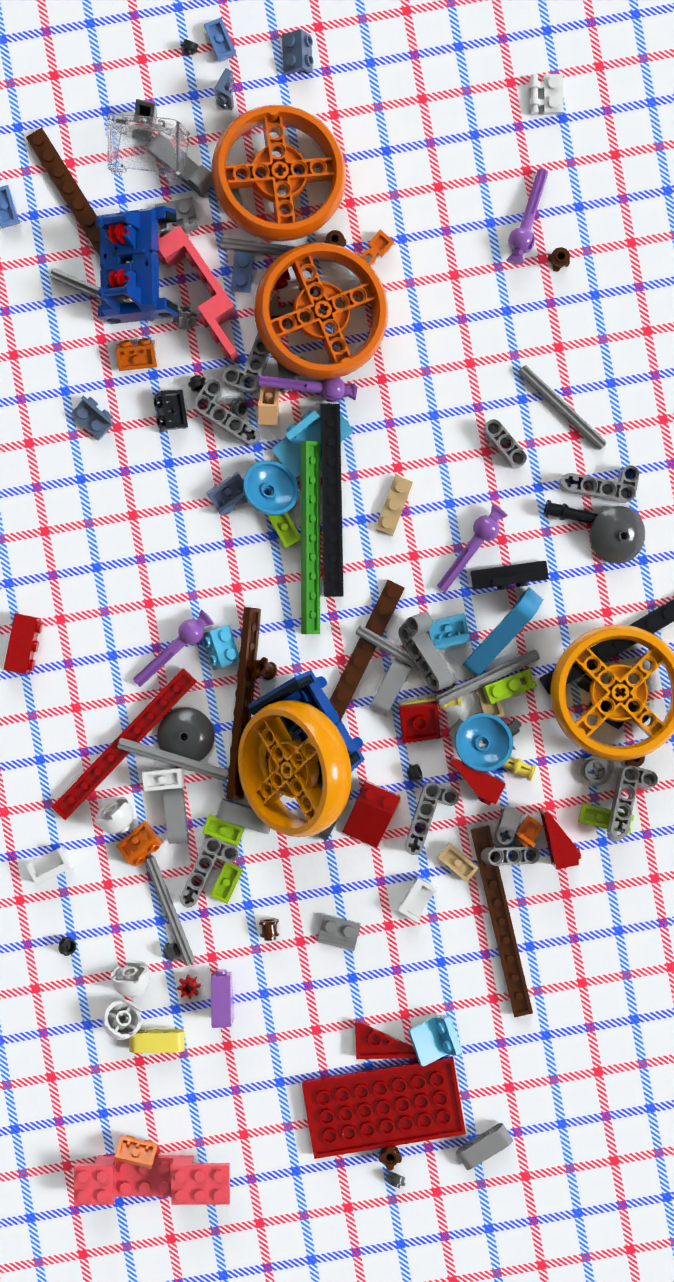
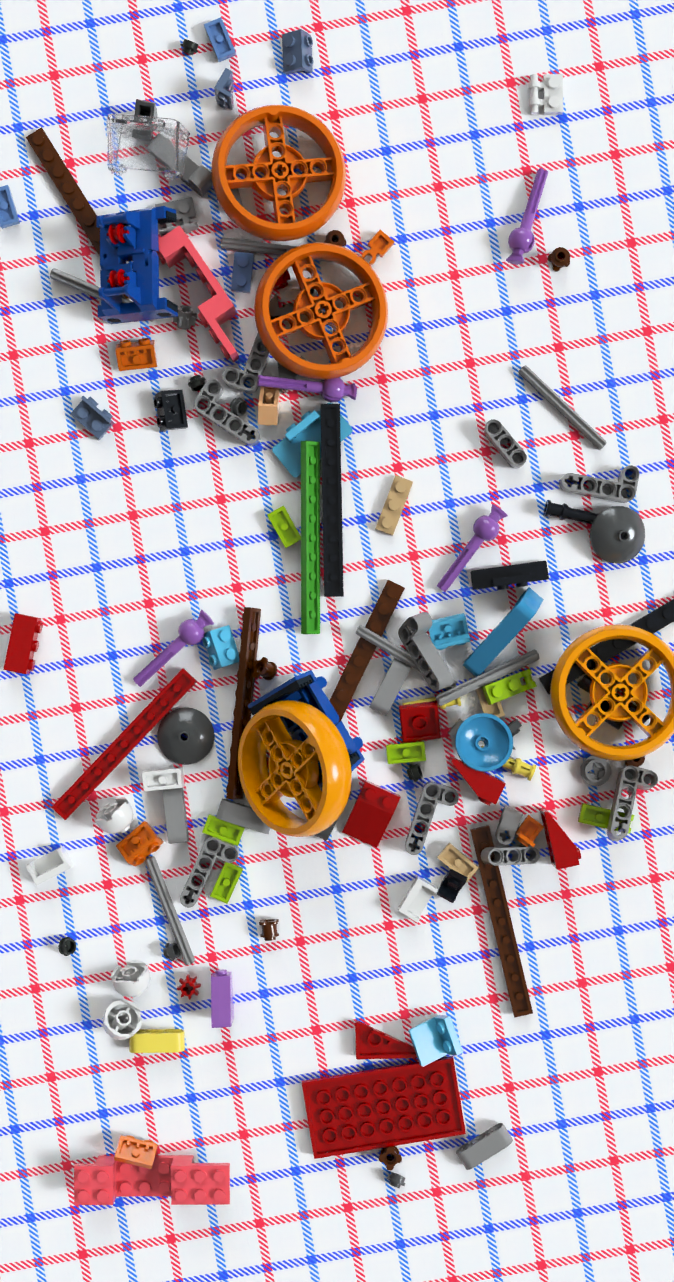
(173, 759): light grey axle -> none
(228, 494): sand blue bracket -> none
(274, 479): dark azure dish -> none
(339, 932): light grey plate -> none
(406, 752): none -> lime plate
(451, 885): none -> black bracket

